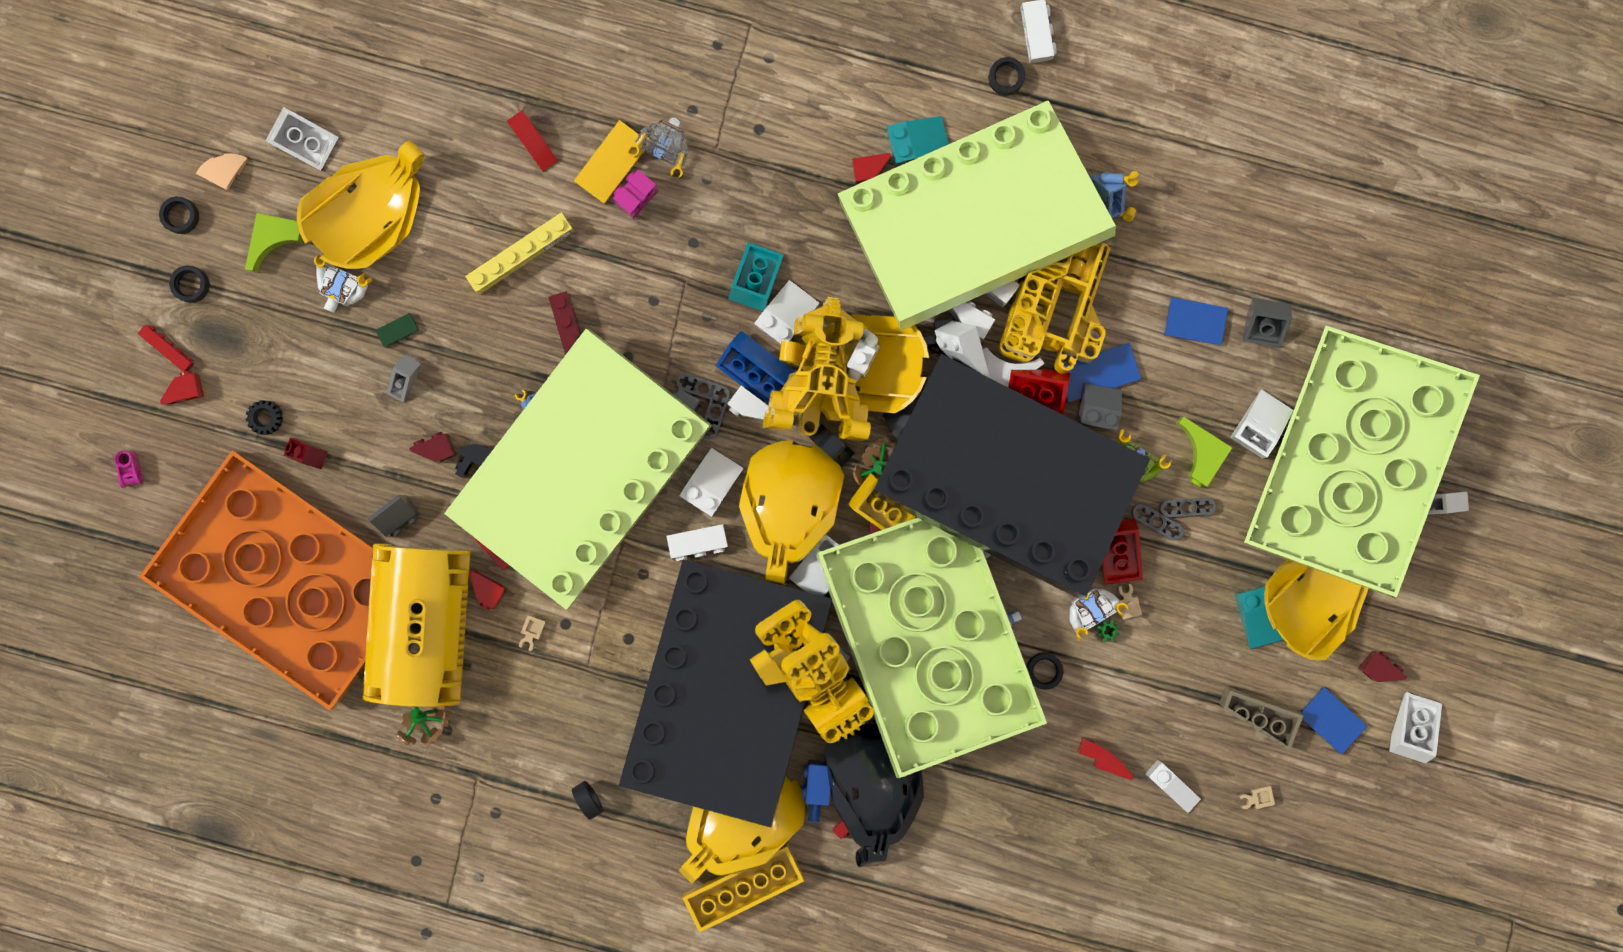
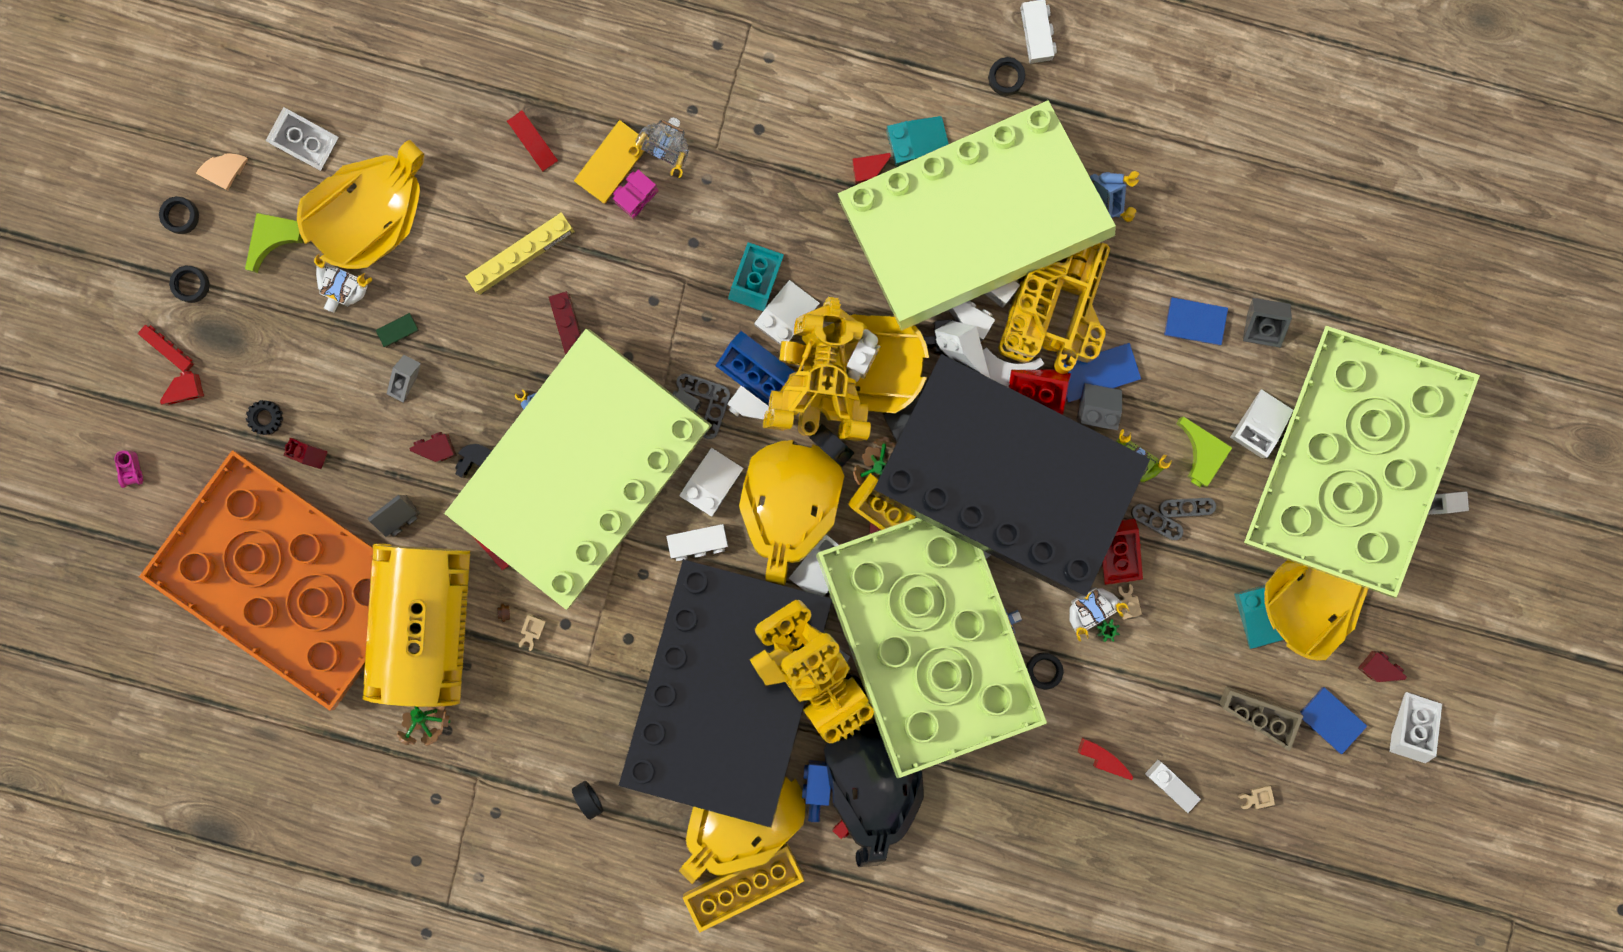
(486, 590): red slope -> none
(503, 612): none -> reddish brown plate

